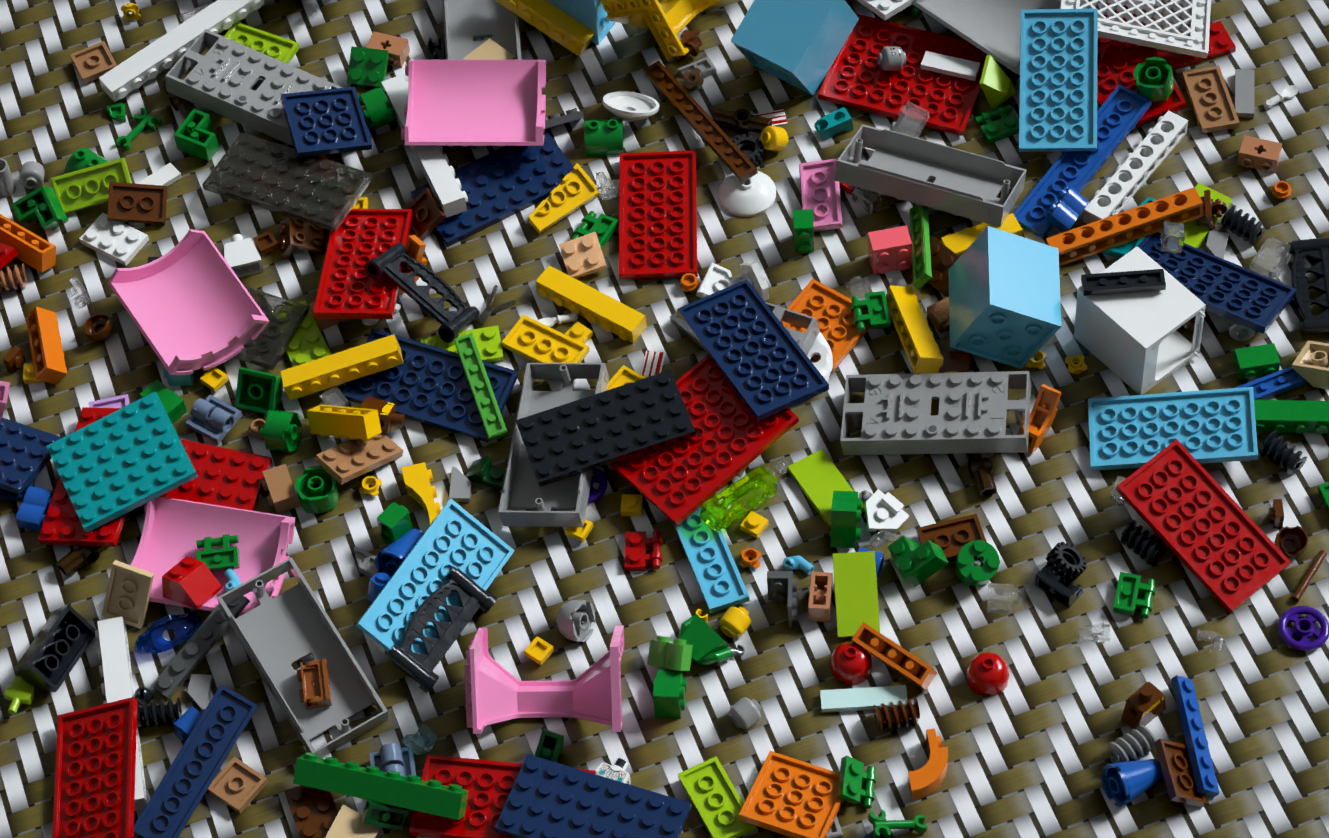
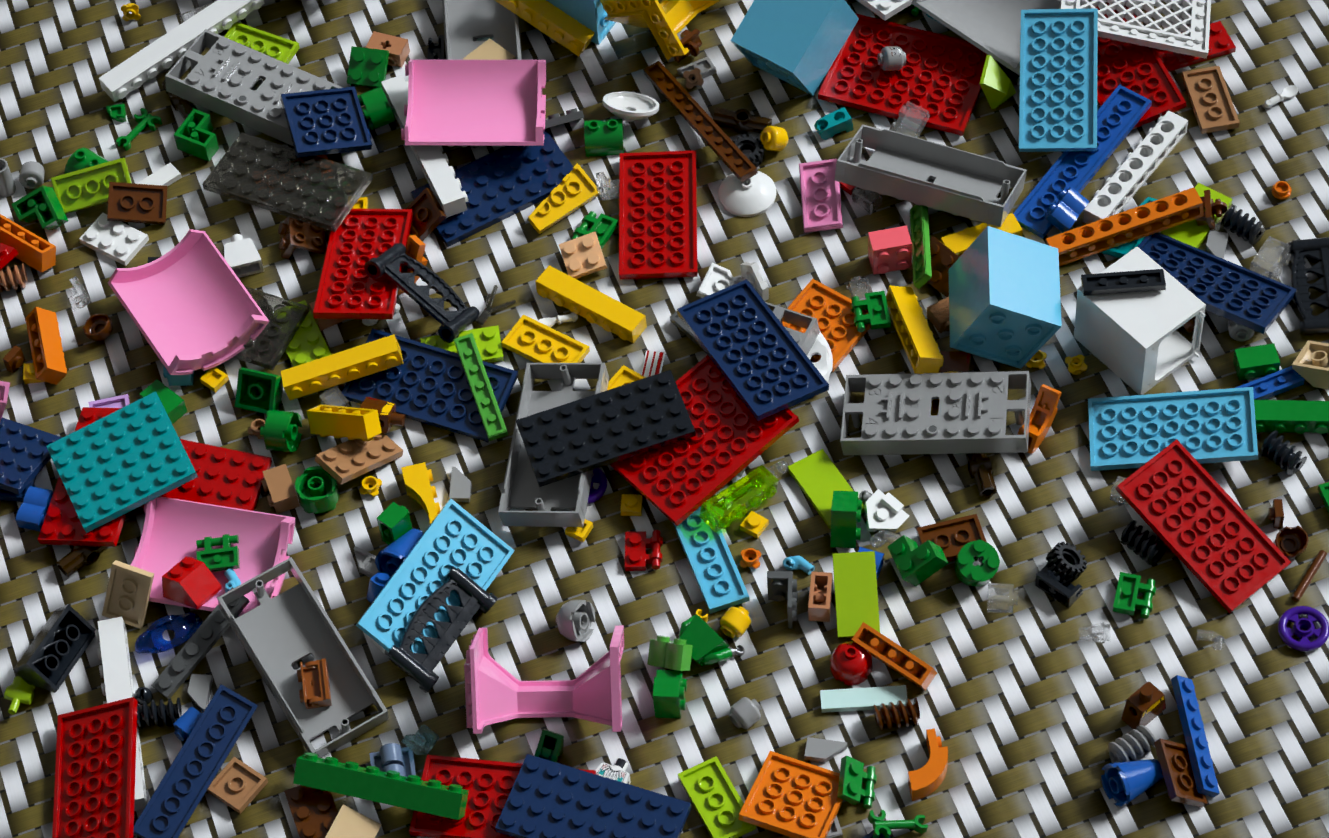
(93, 61): medium nougat plate -> none
(212, 418): sand blue plate -> none
(265, 243): reddish brown plate -> none
(384, 815): dark green slope -> none
(486, 474): dark green slope -> none
(539, 650): yellow plate -> none
(579, 332): yellow plate -> none
(689, 282): orange plate -> none
(778, 117): white sticker -> none
(803, 230): green brick -> none
(822, 750): none -> light grey tile
(950, 65): white tile -> none
(987, 674): red cylinder -> none
(1000, 128): green plate -> none
(1154, 79): green brick -> none
(1172, 237): clear brick -> none
(1244, 93): light grey tile -> none
(1259, 154): nougat brick -> none

